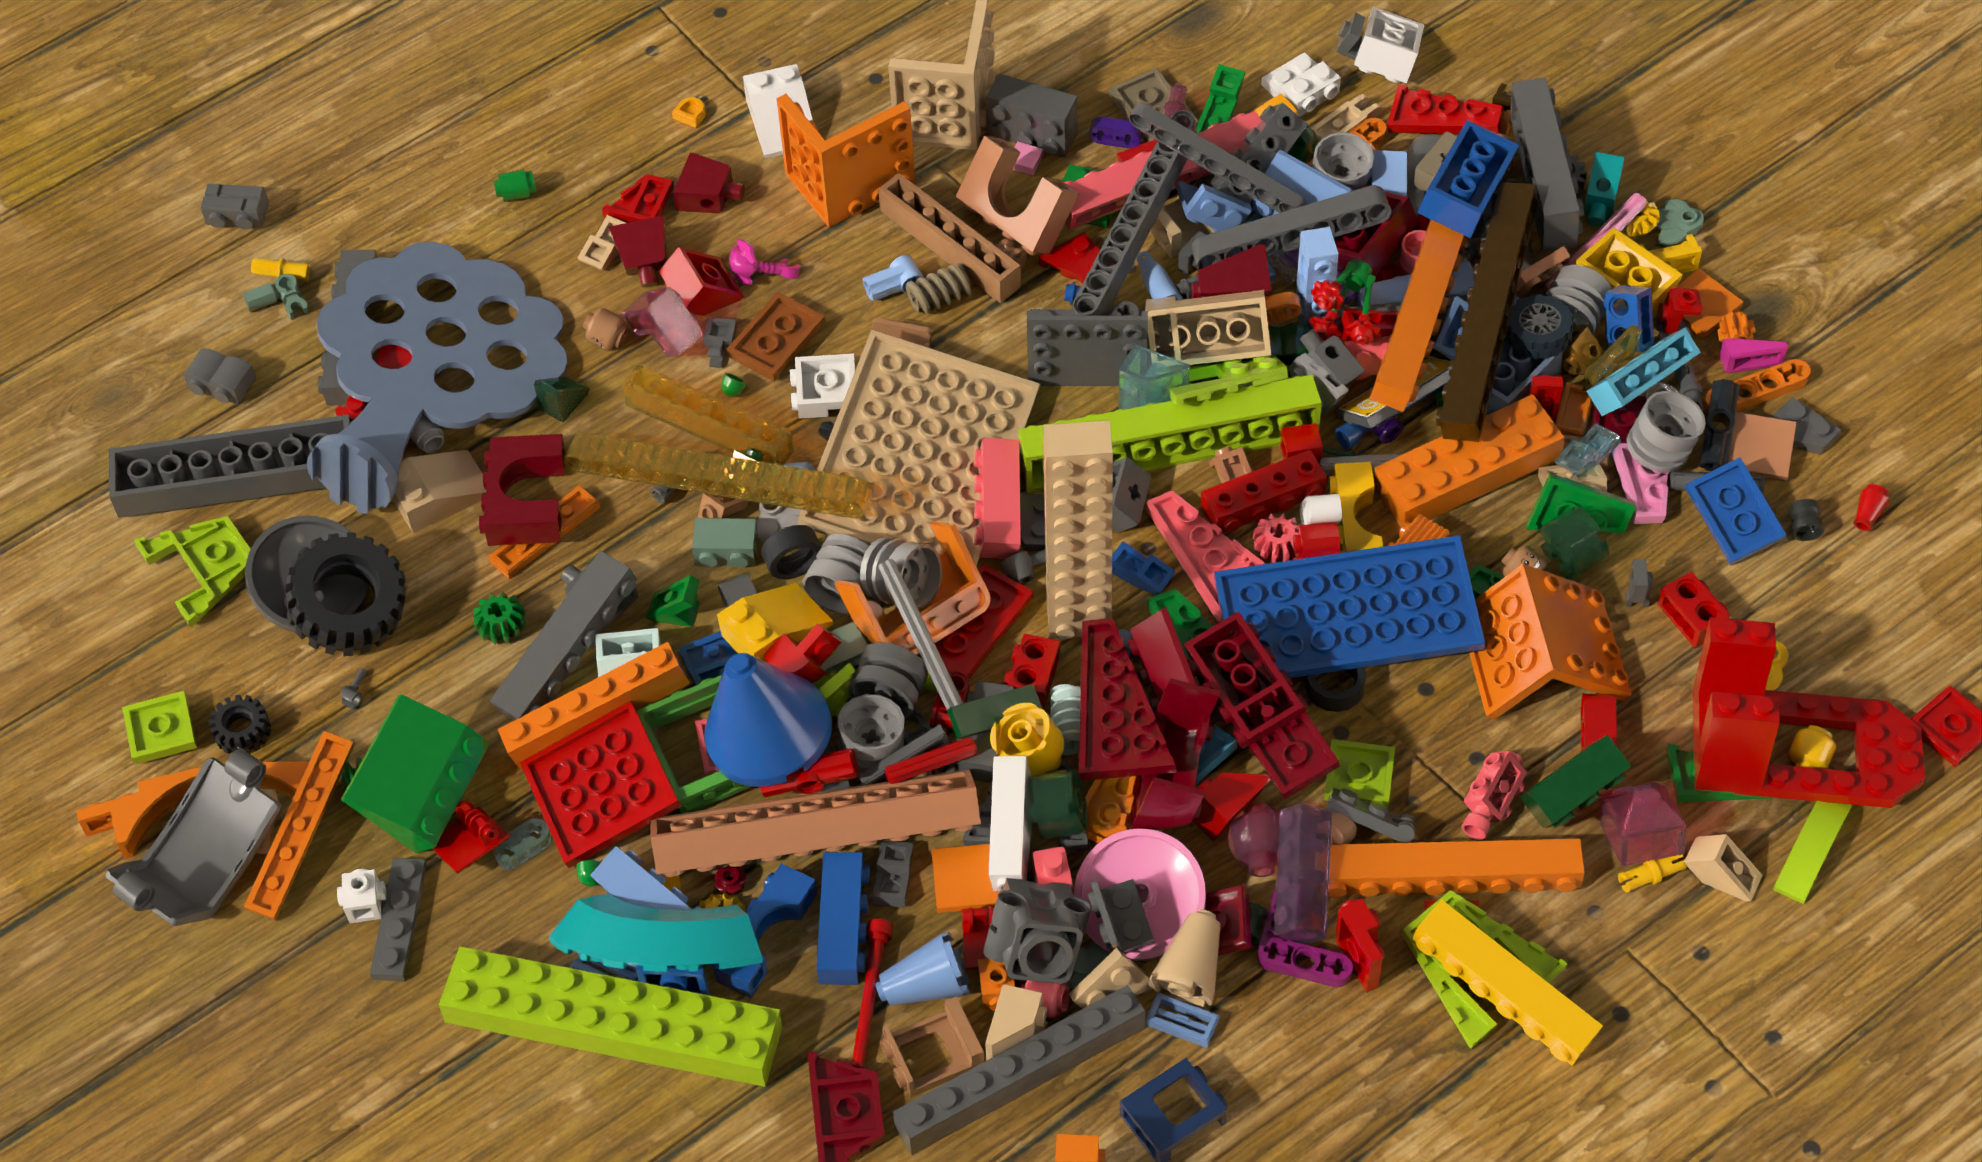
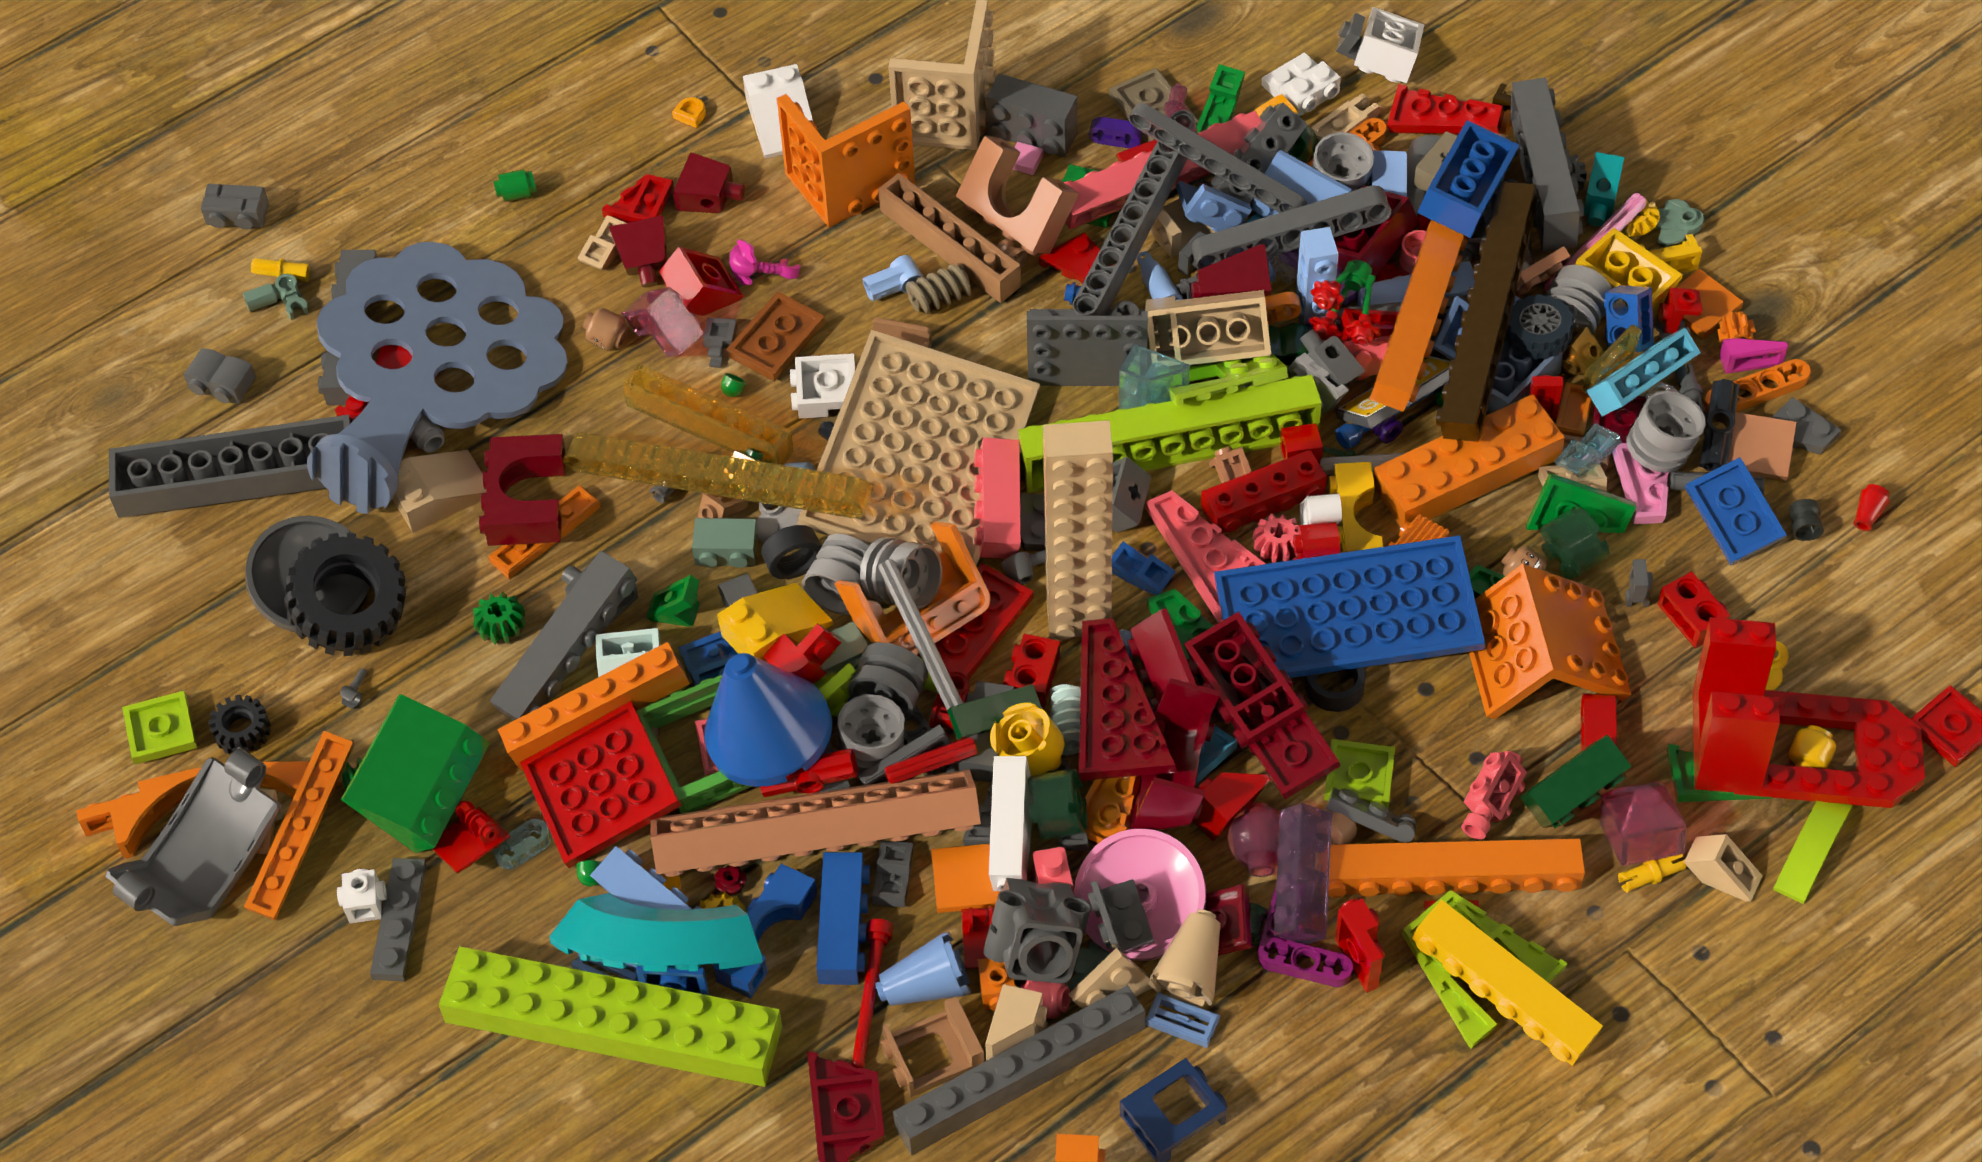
(213, 554): lime wing -> none
(559, 396): clear green slope -> none

